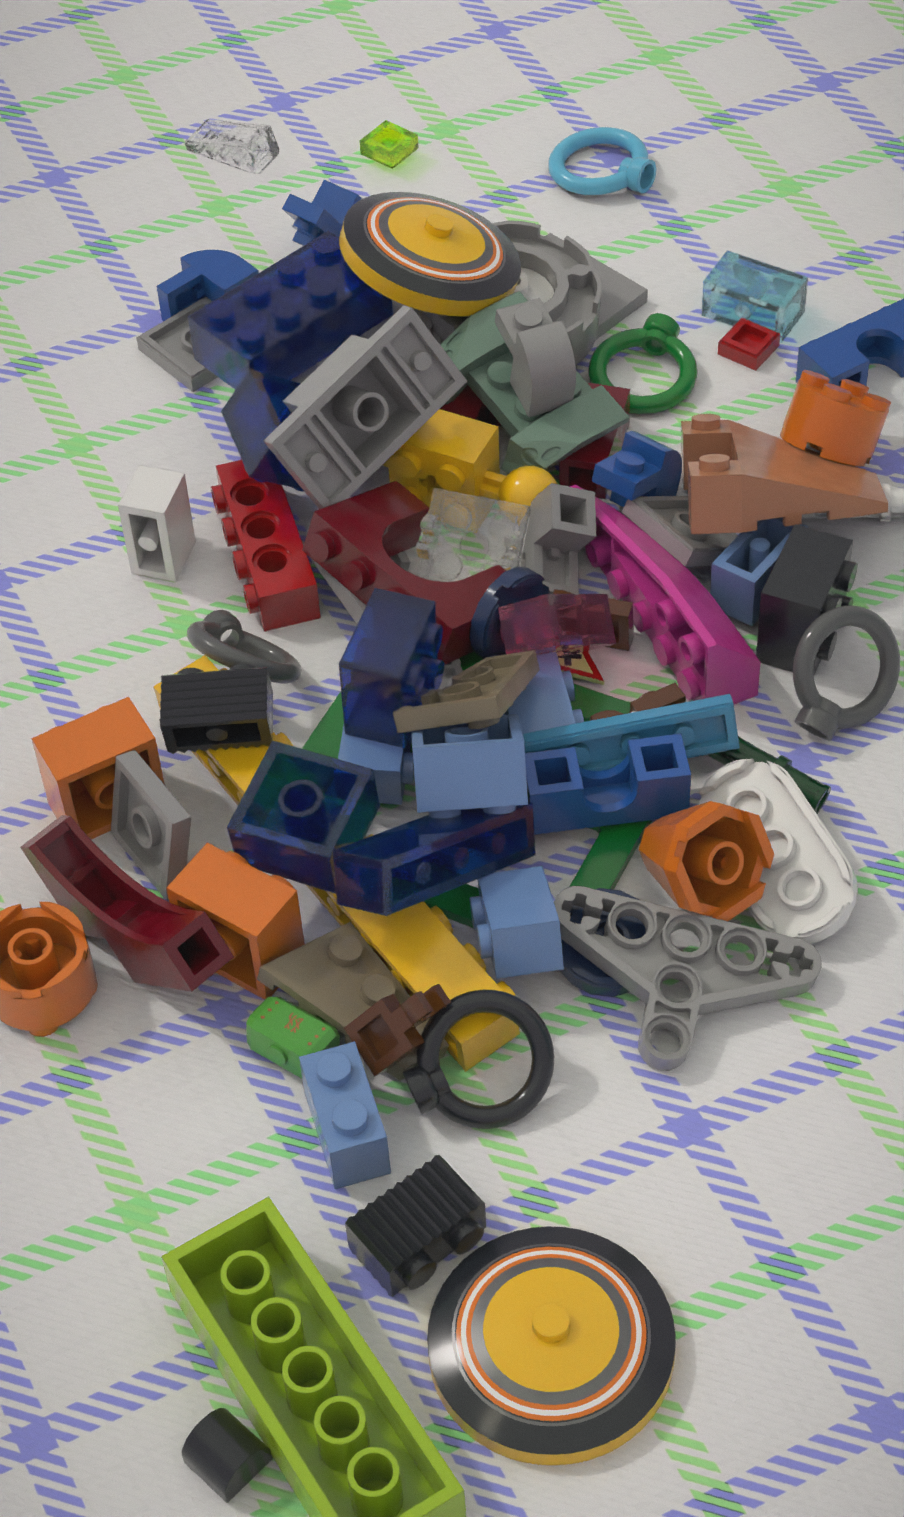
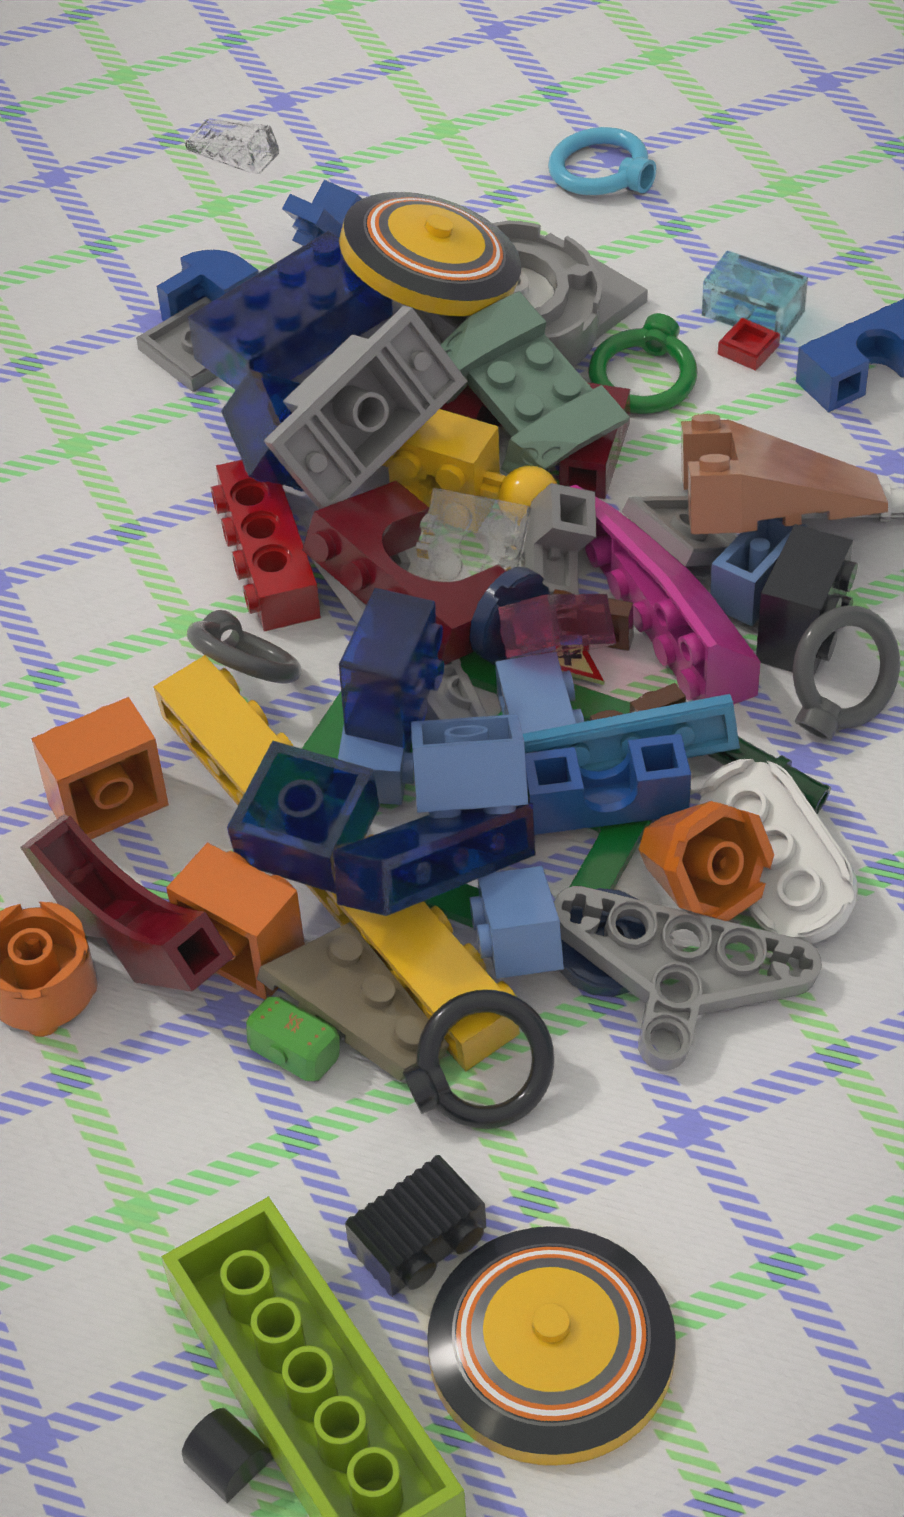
(149, 821): light grey tile -> none
(157, 523): white brick -> none
(216, 709): black brick -> none
(345, 1115): medium blue brick -> none
(389, 144): clear neon green plate -> none
(389, 1030): reddish brown plate -> none
(475, 698): dark tan wing -> none
(542, 356): light grey brick -> none
(639, 470): blue brick -> none
(835, 419): orange brick -> none

